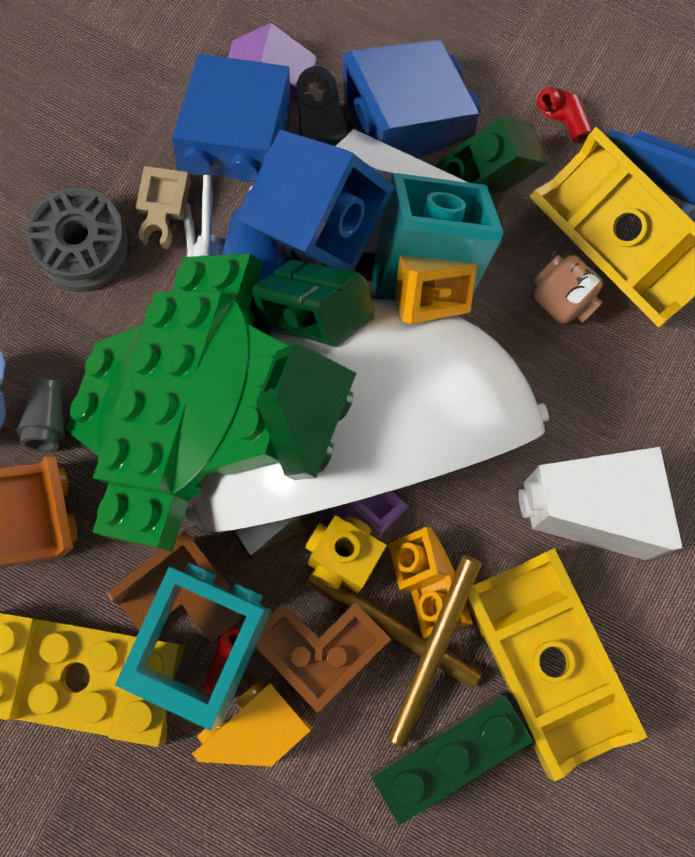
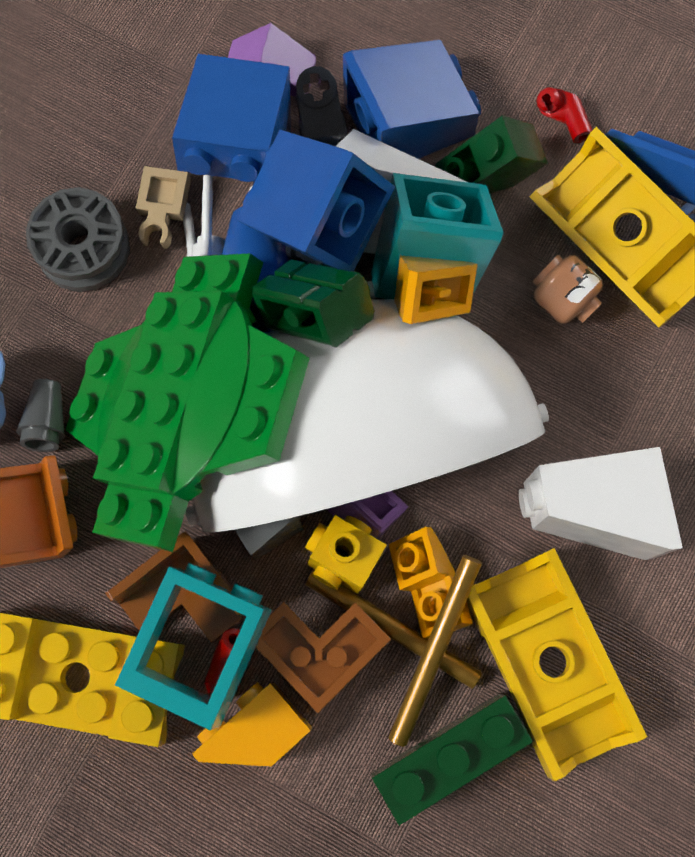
(302, 406): dark green slope -> none

